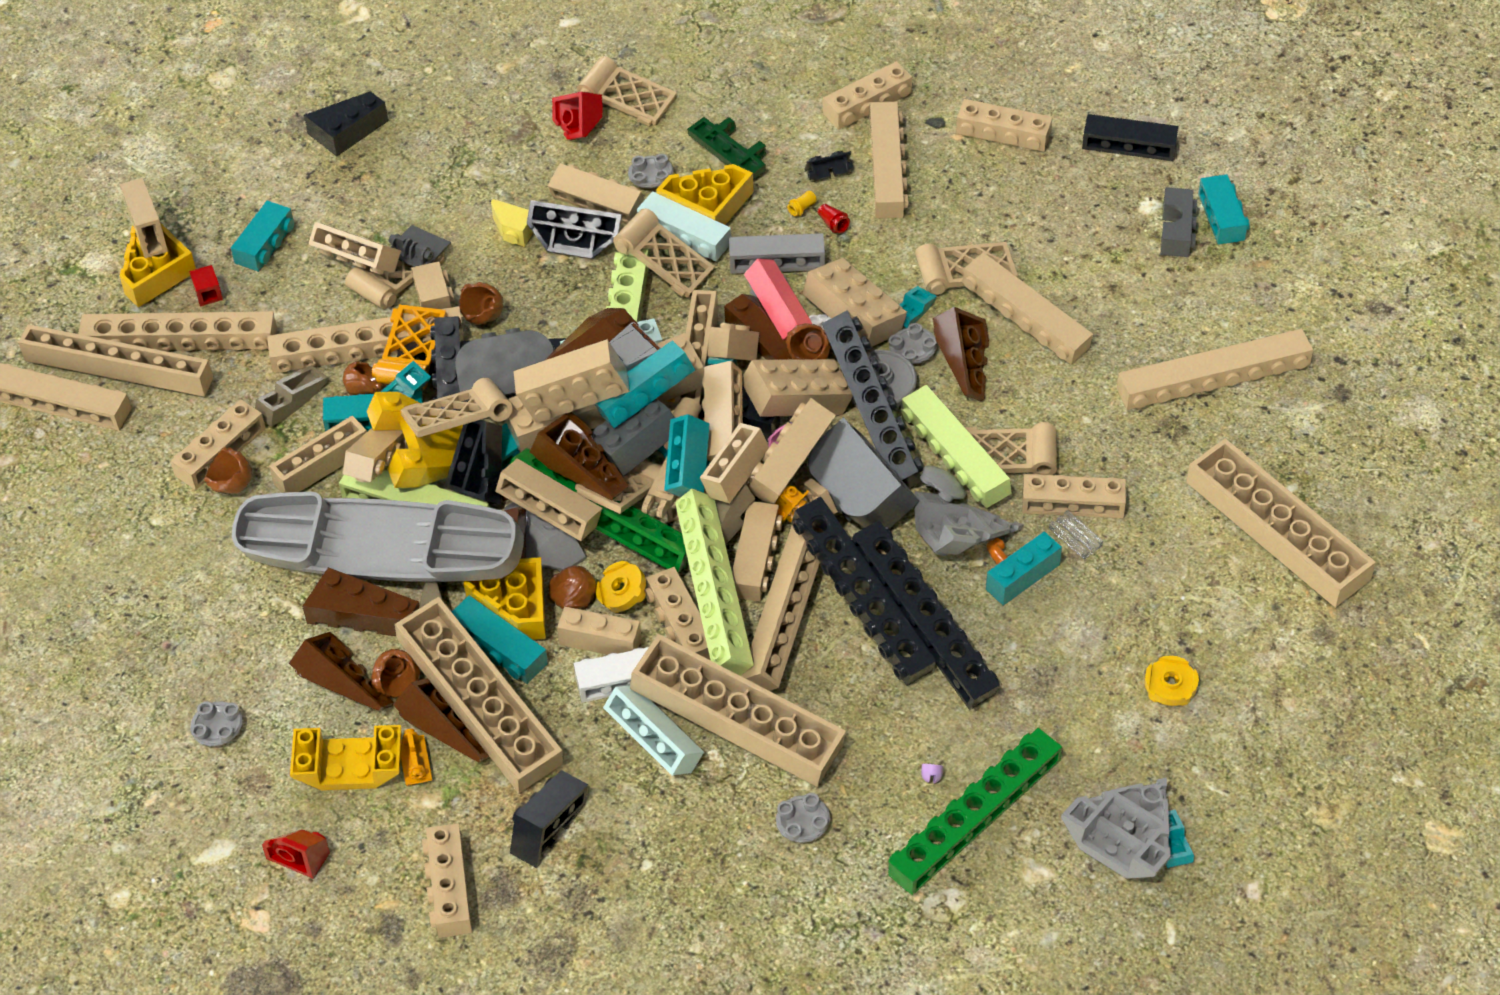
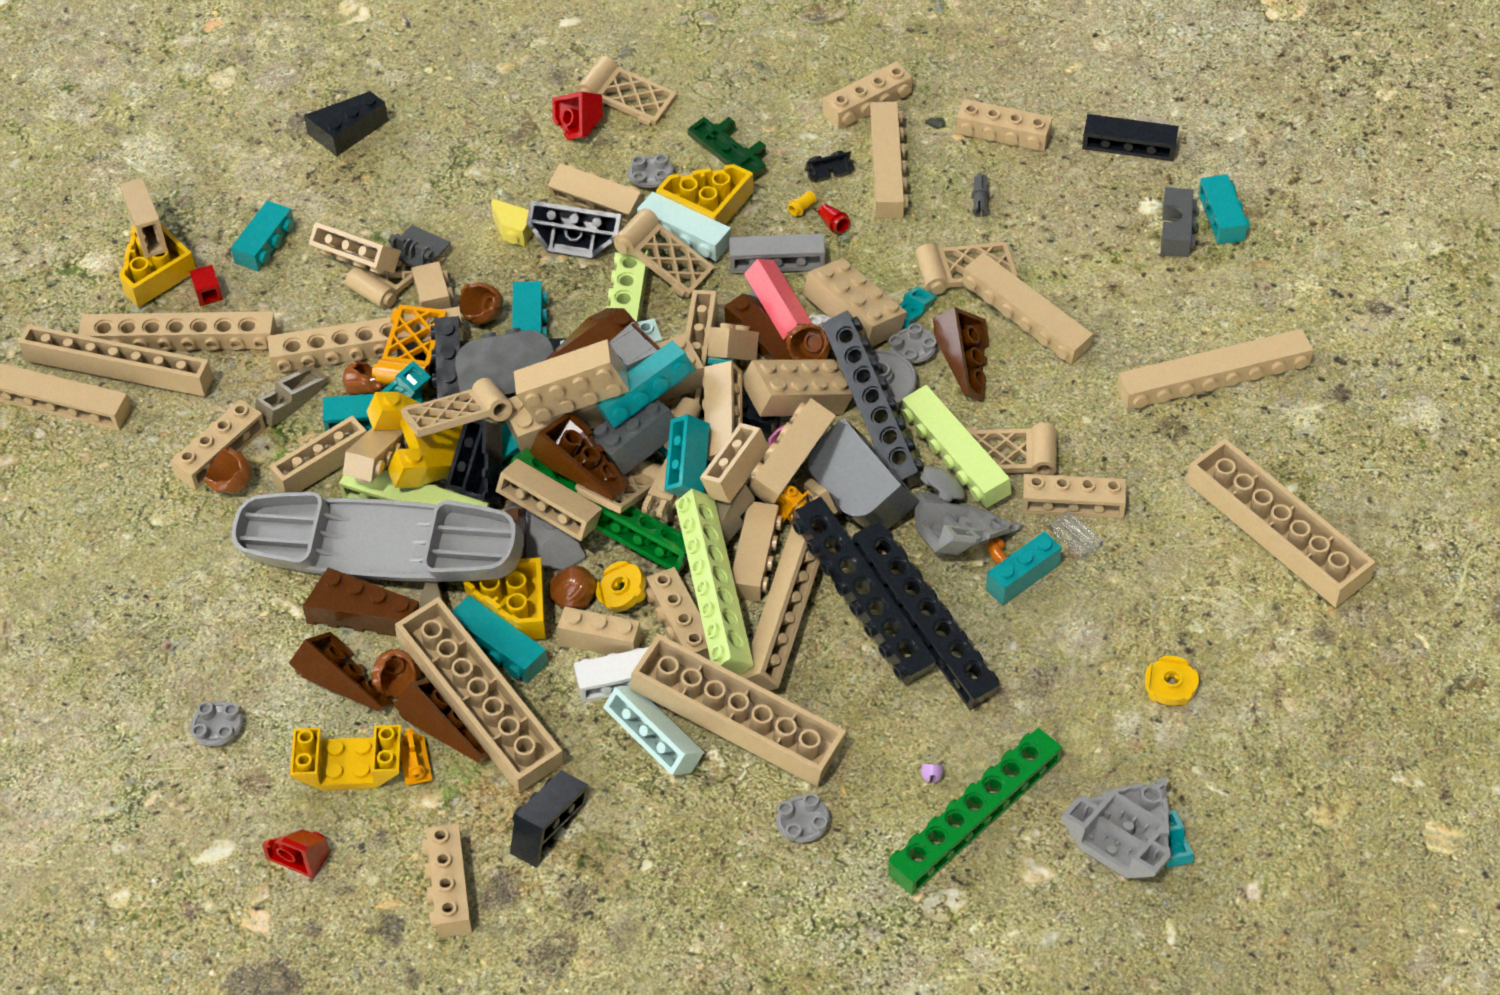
(528, 306): none -> teal brick
(980, 195): none -> dark grey axle

